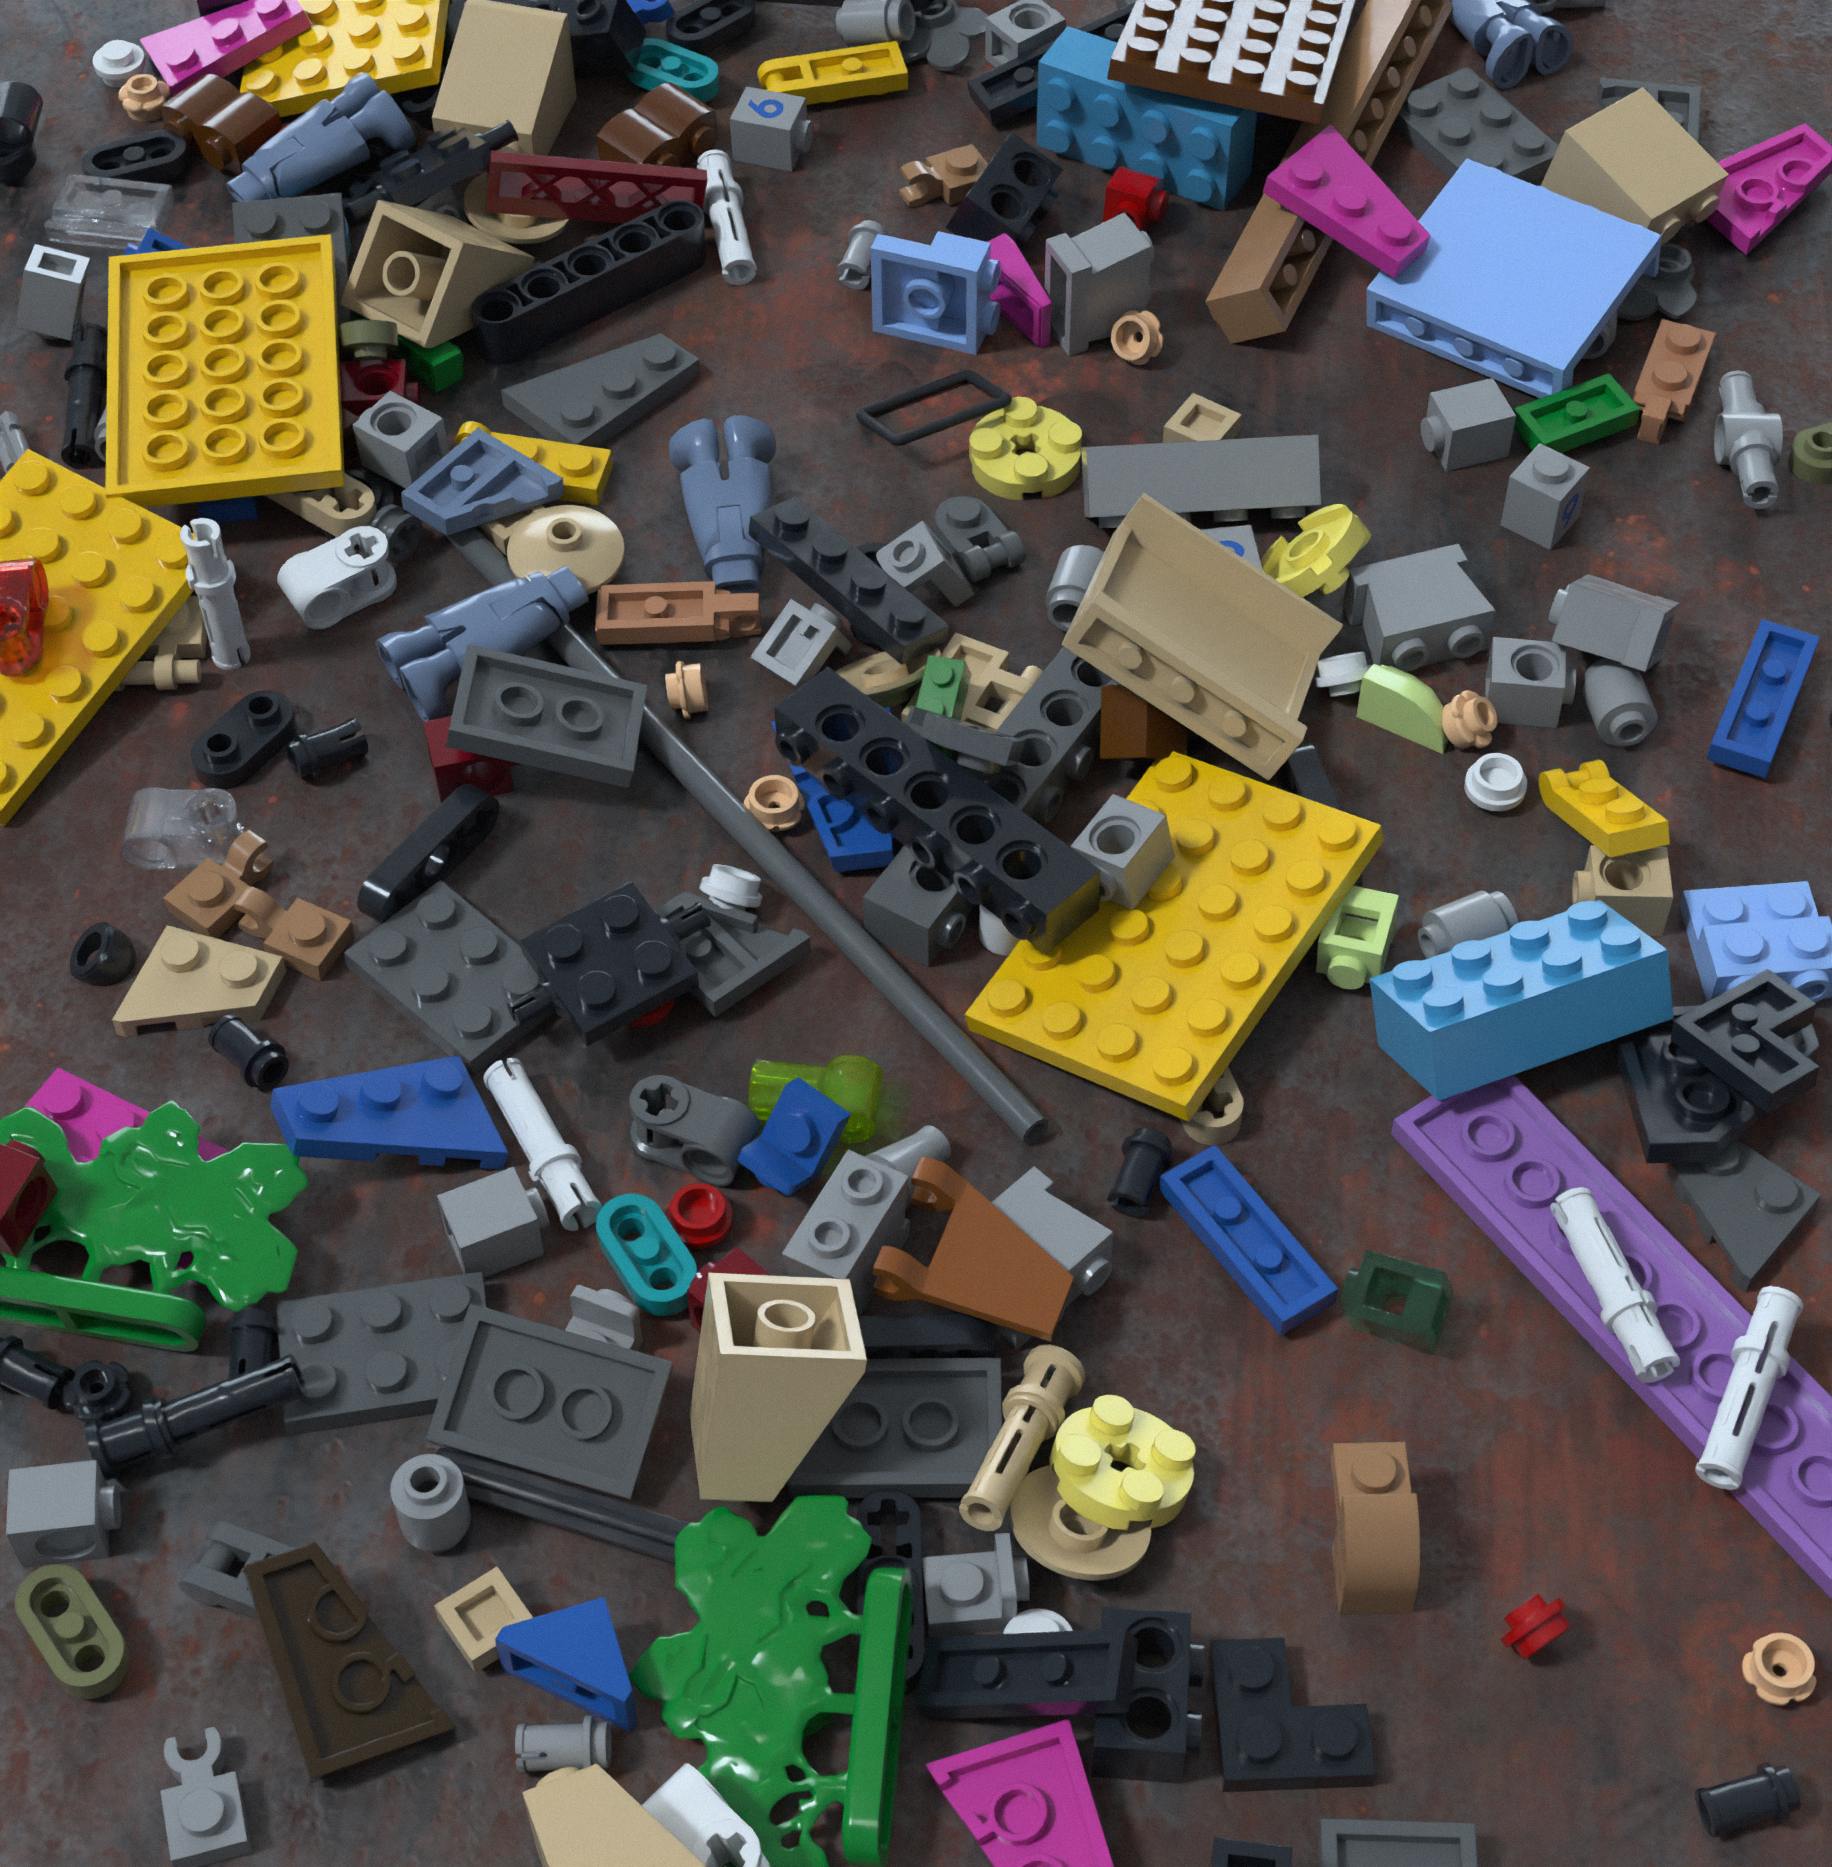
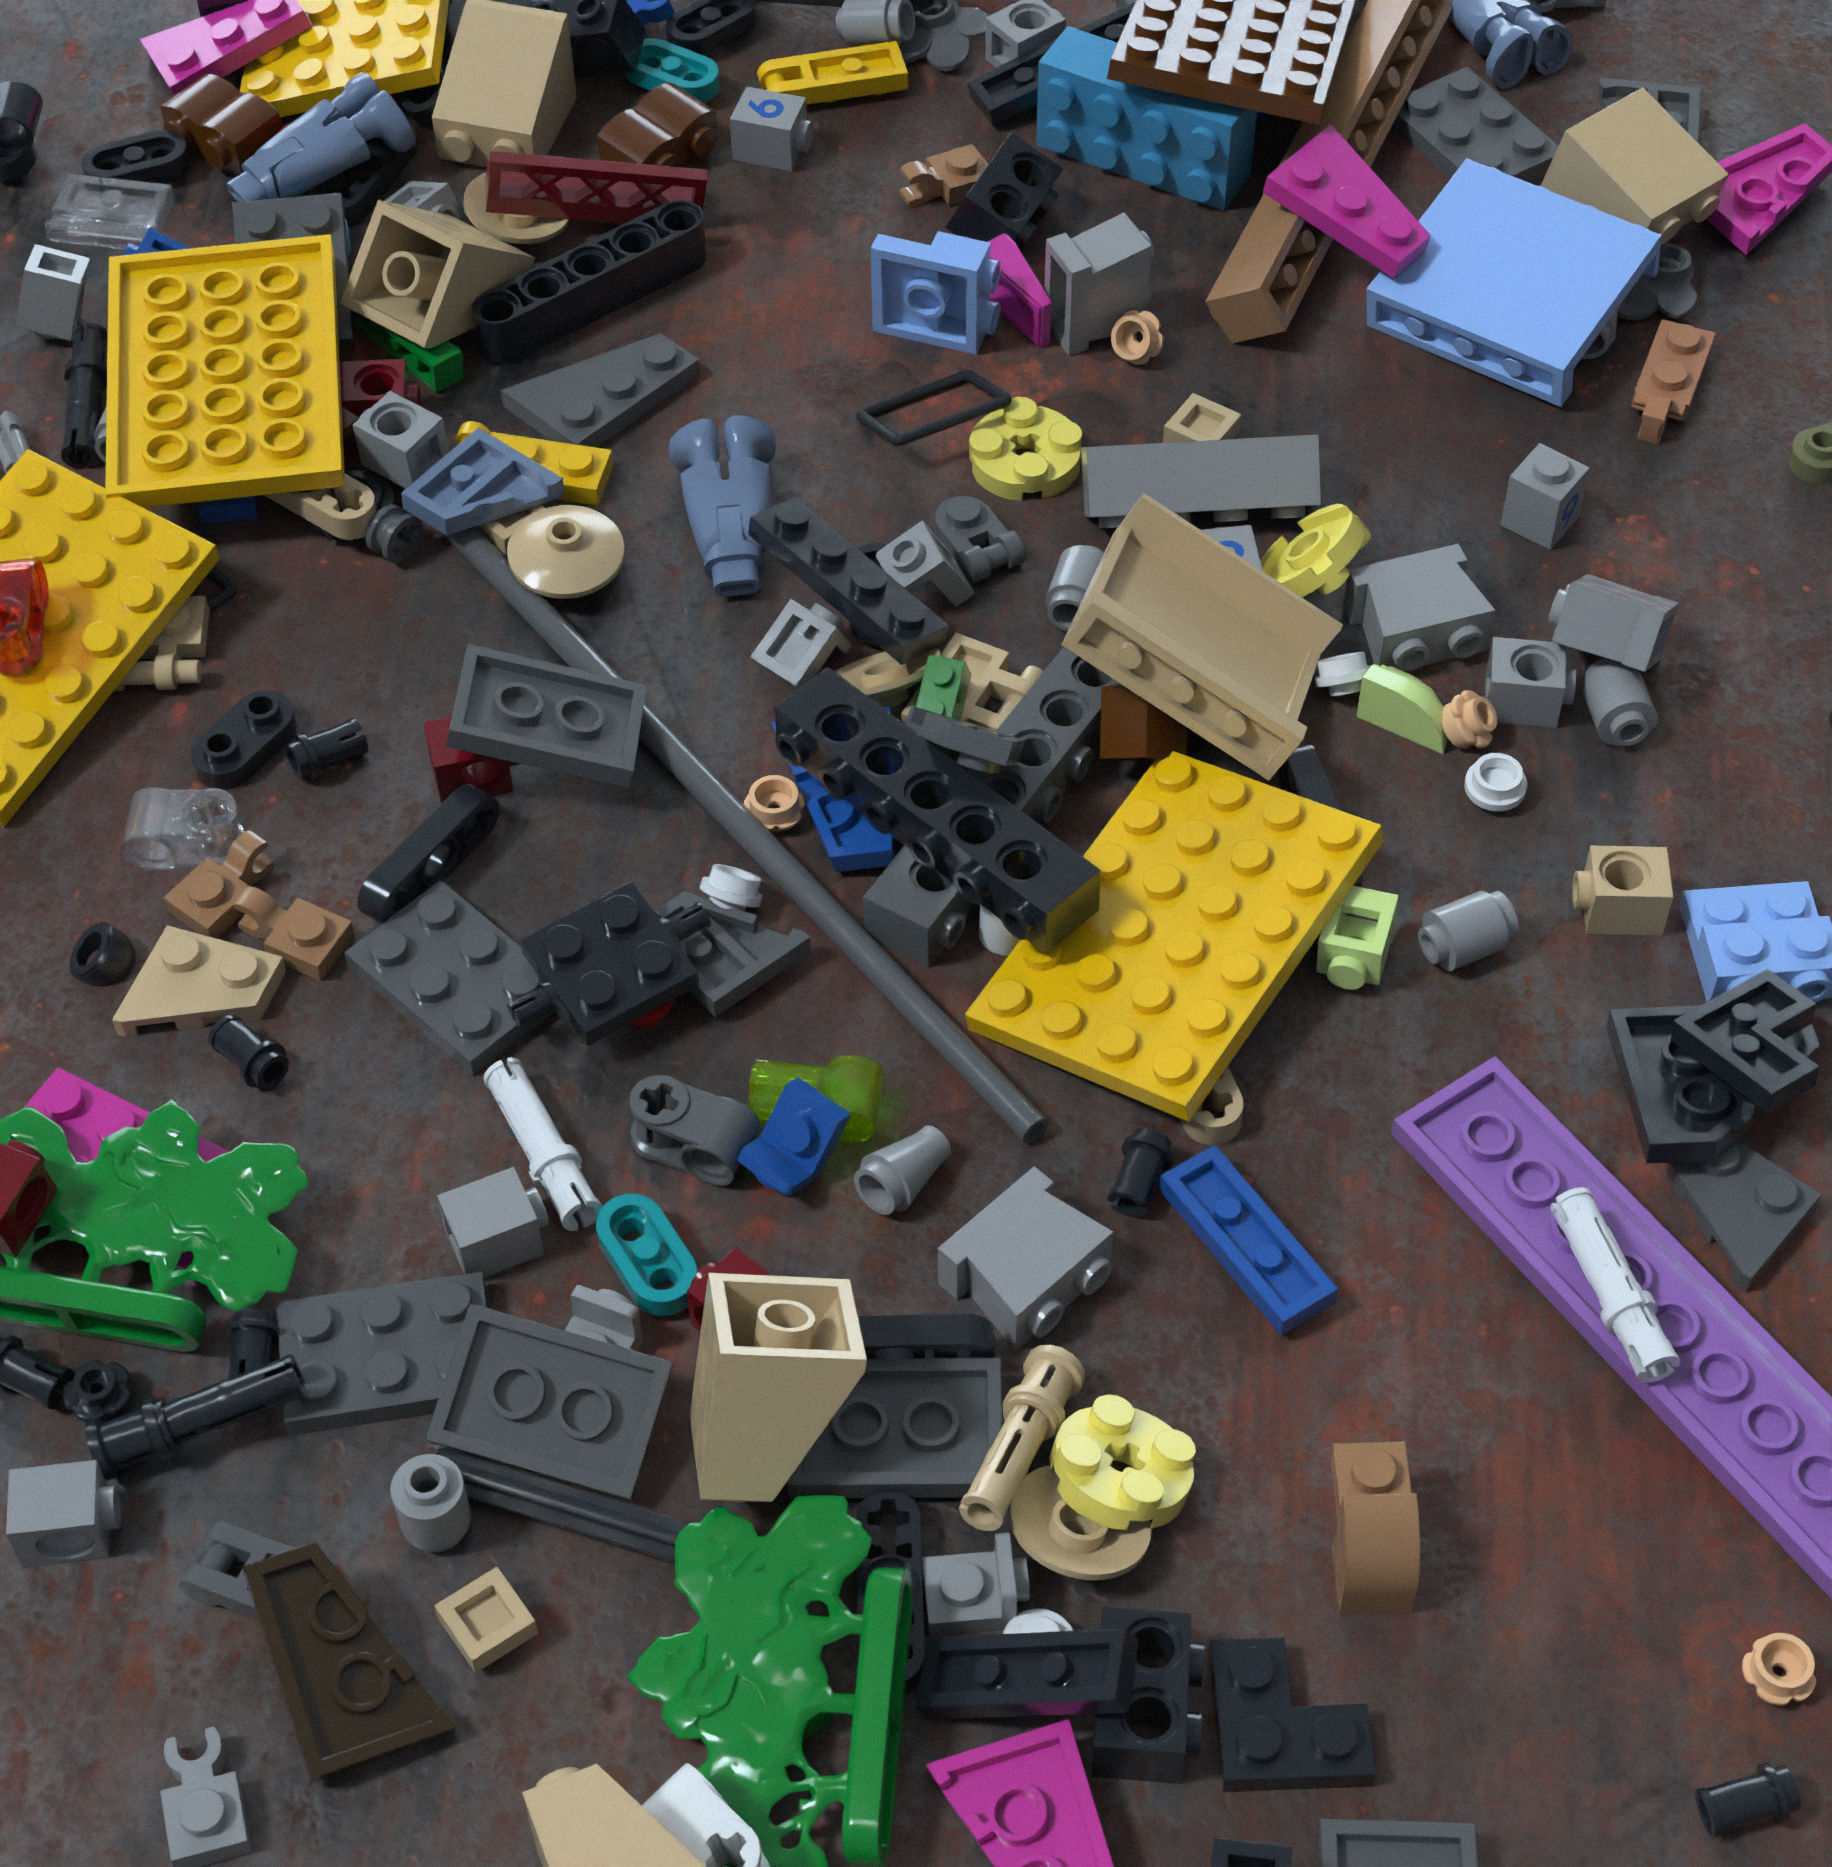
(74, 1636): olive plate -> none
(118, 62): white plate -> none
(143, 97): light nougat plate -> none
(213, 584): white pin -> none
(337, 581): white piece -> none
(367, 340): olive plate -> none
(401, 1110): blue wing -> none
(446, 160): black plate -> none
(502, 618): sand blue piece -> none
(563, 1745): light grey pin -> none
(572, 1658): blue slope -> none
(674, 613): nougat hinge -> none
(687, 689): light nougat plate -> none
(700, 1215): red plate -> none
(723, 205): white pin -> none
(849, 1224): light grey hips -> none
(856, 263): light grey pin -> none
(980, 1264): dark orange flag -> none
(1128, 847): light grey brick -> none
(1137, 195): red plate -> none
(1387, 1277): clear green brick -> none
(1468, 424): light grey brick -> none
(1521, 998): dark azure brick -> none
(1535, 1625): red plate -> none
(1576, 415): green plate -> none
(1603, 809): yellow plate -> none
(1748, 439): light grey pin -> none
(1763, 698): blue plate -> none
(1772, 1321): white pin -> none

